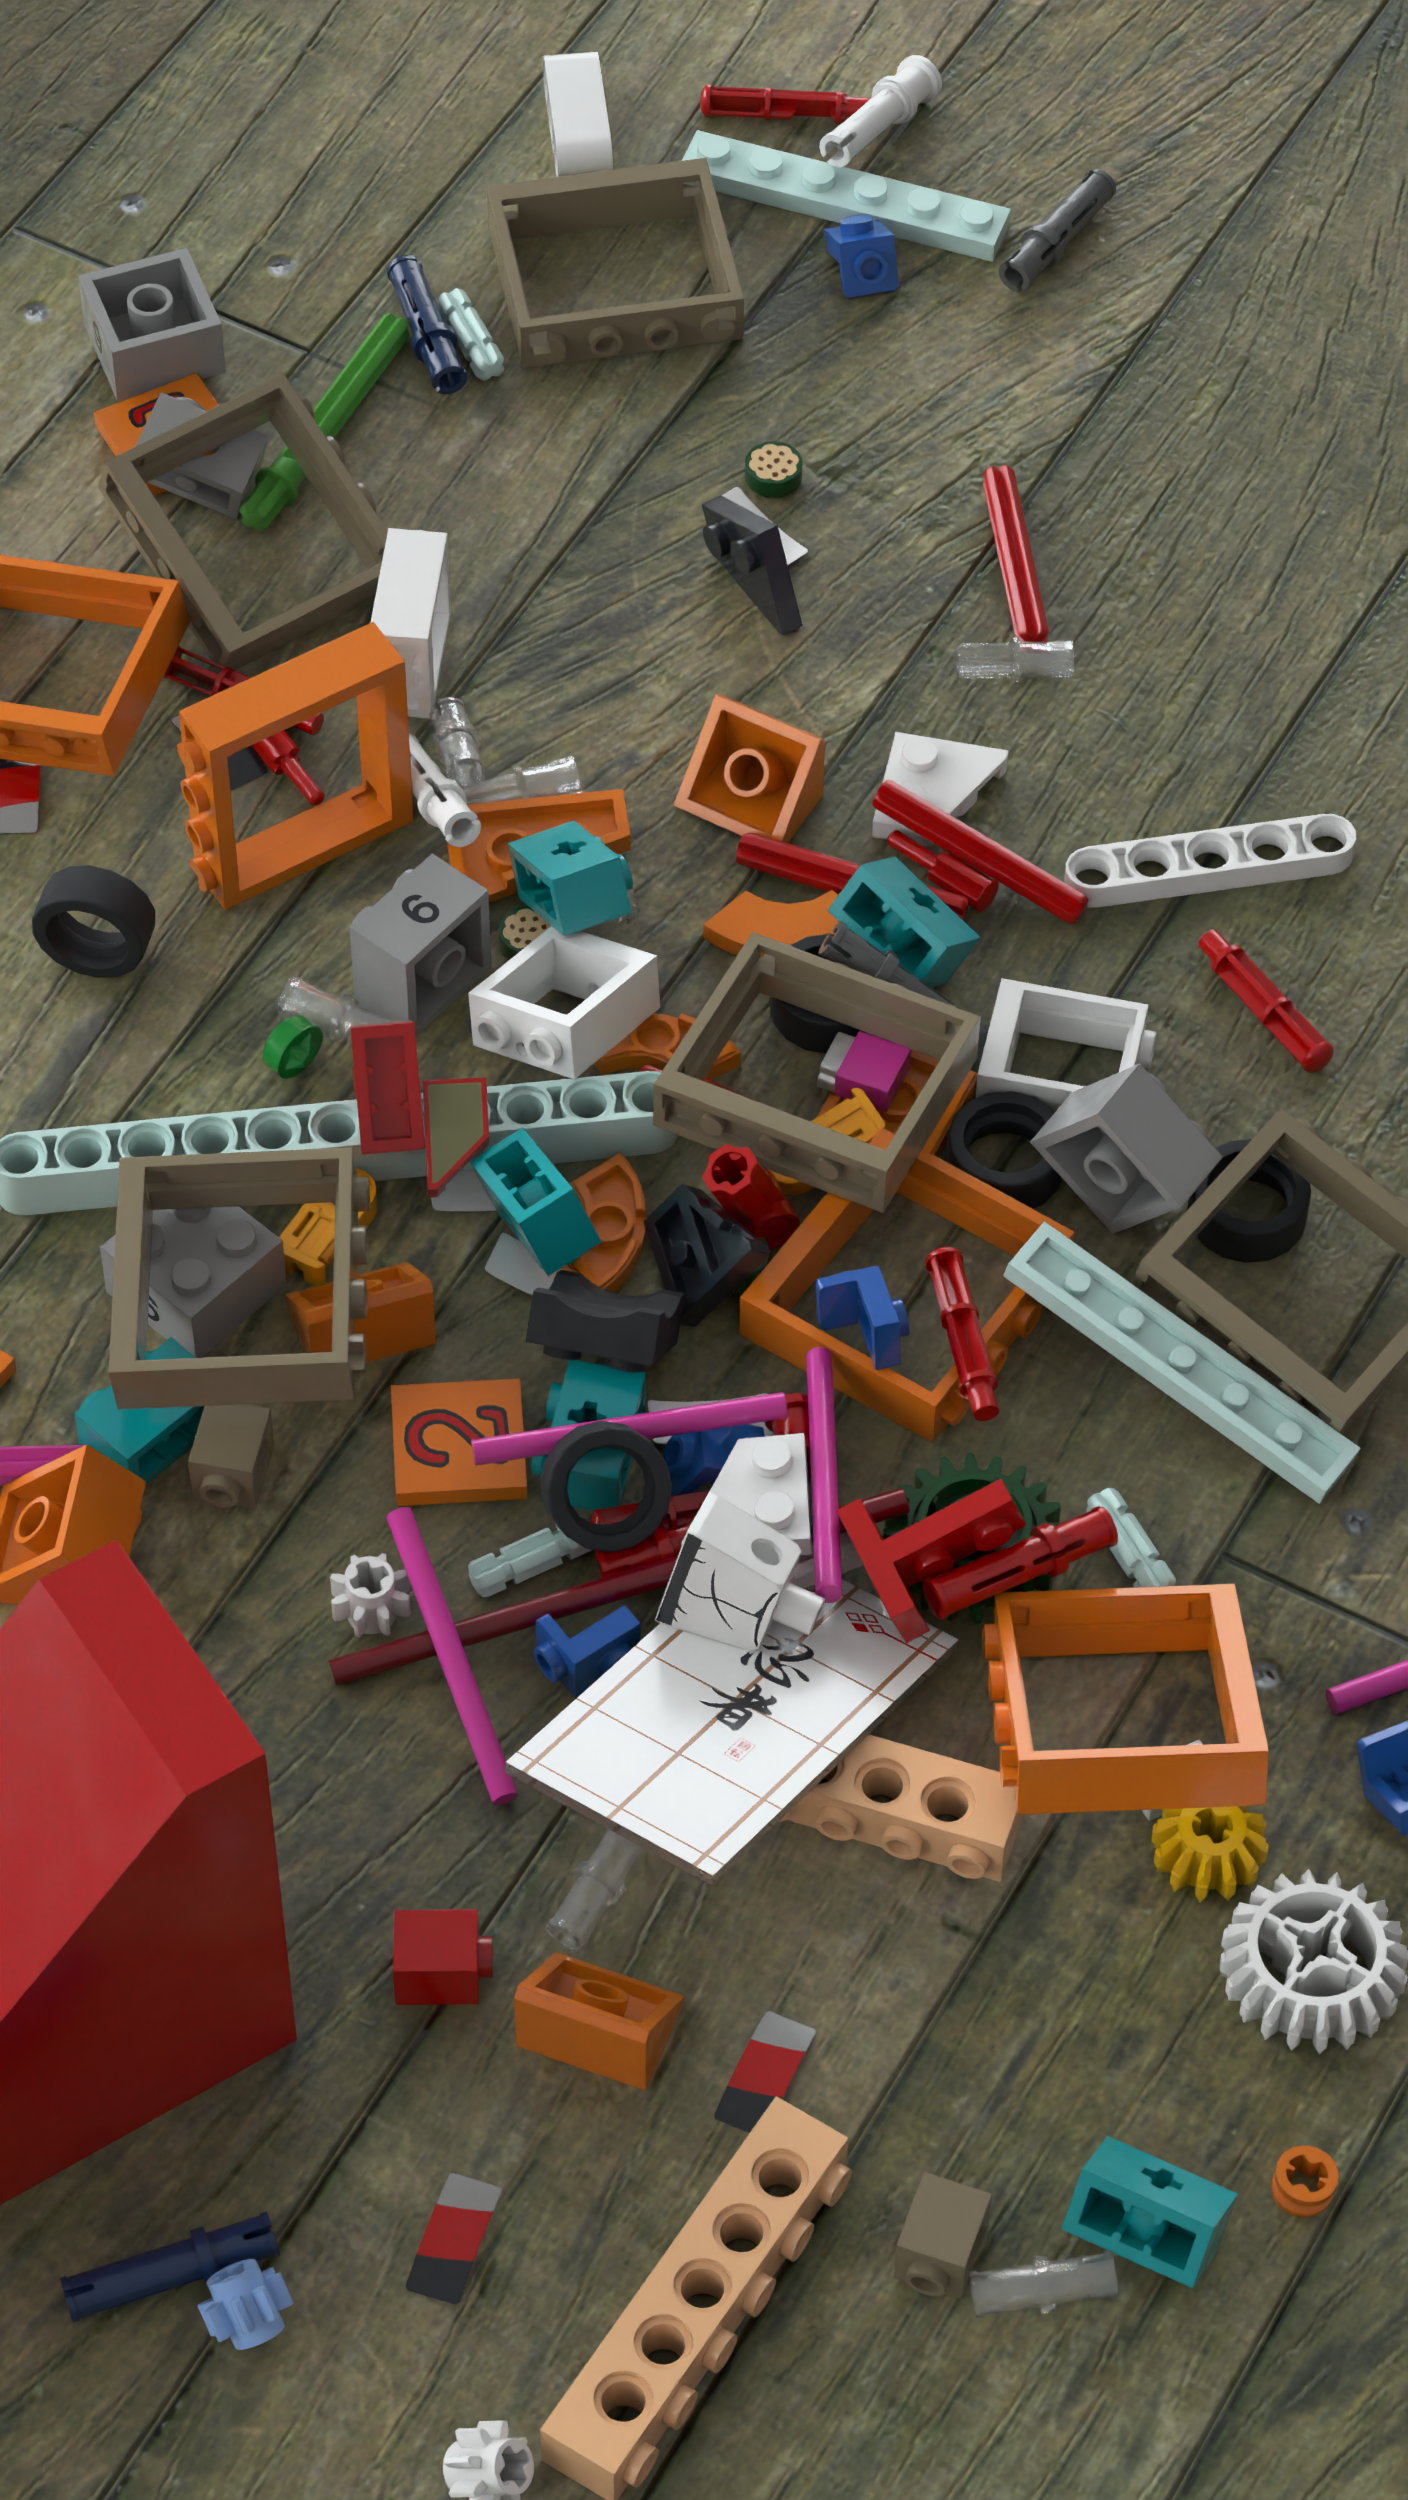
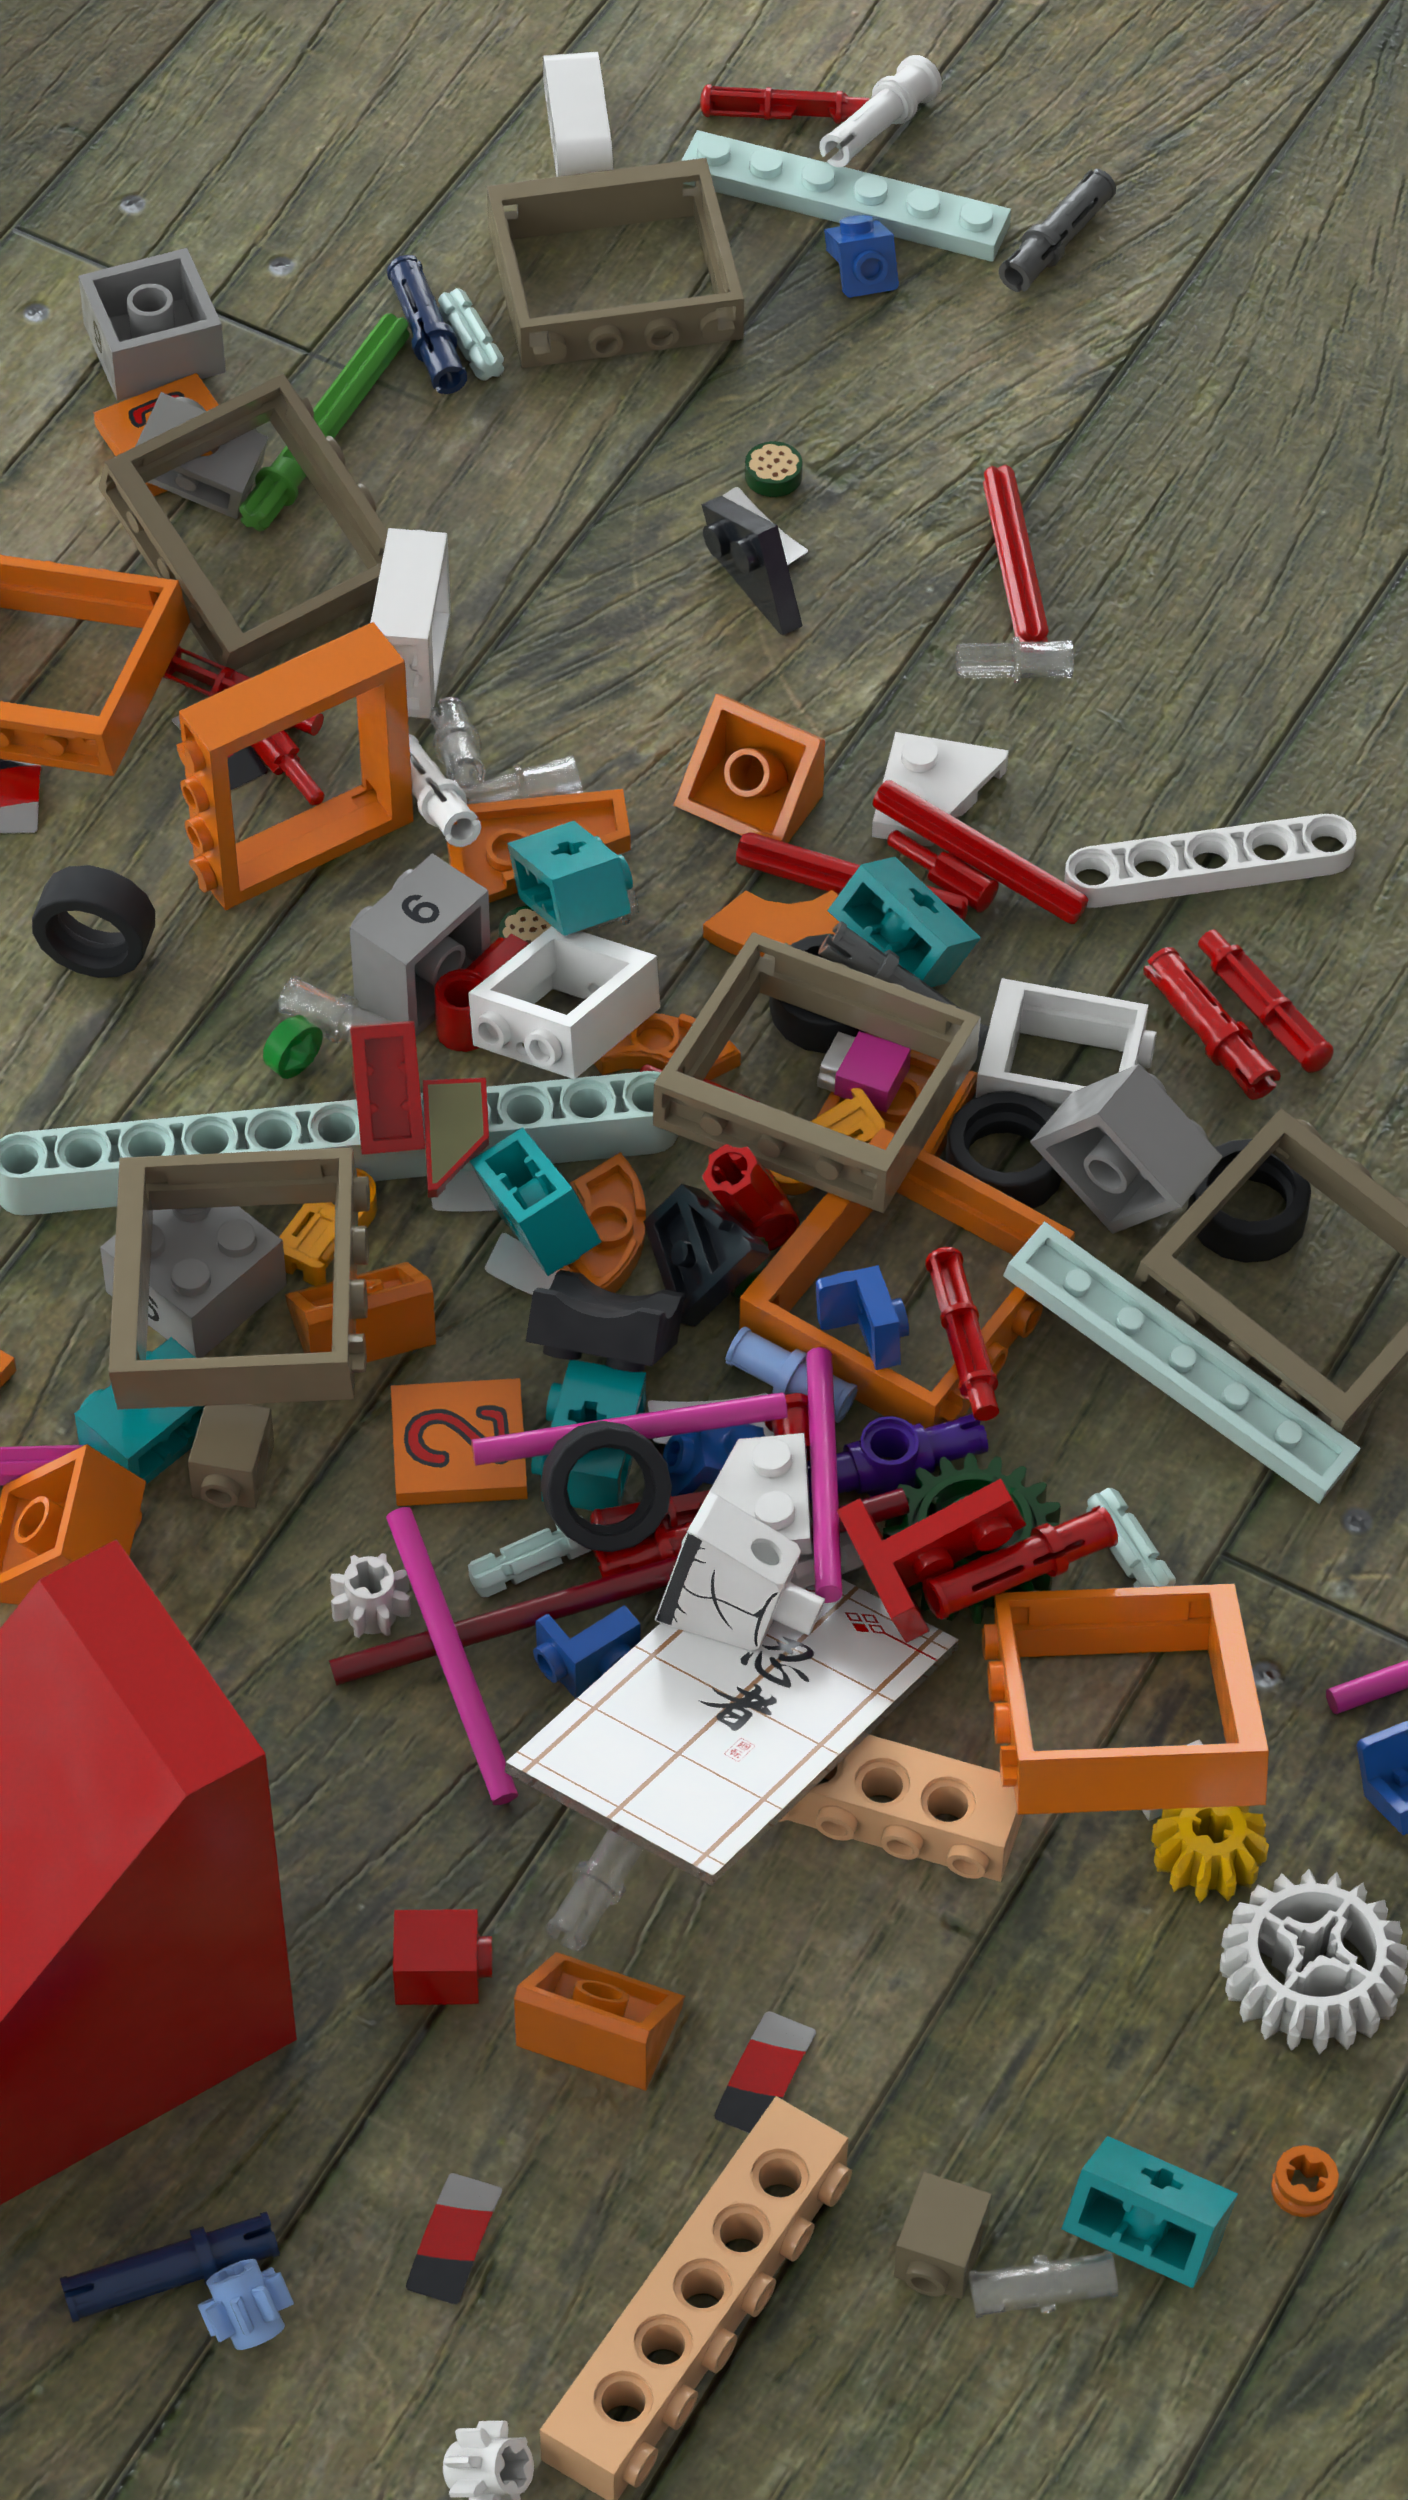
(452, 991): none -> red piece
(782, 1368): none -> light blue pin
(913, 1447): none -> dark purple pin
(1225, 1040): none -> red pin

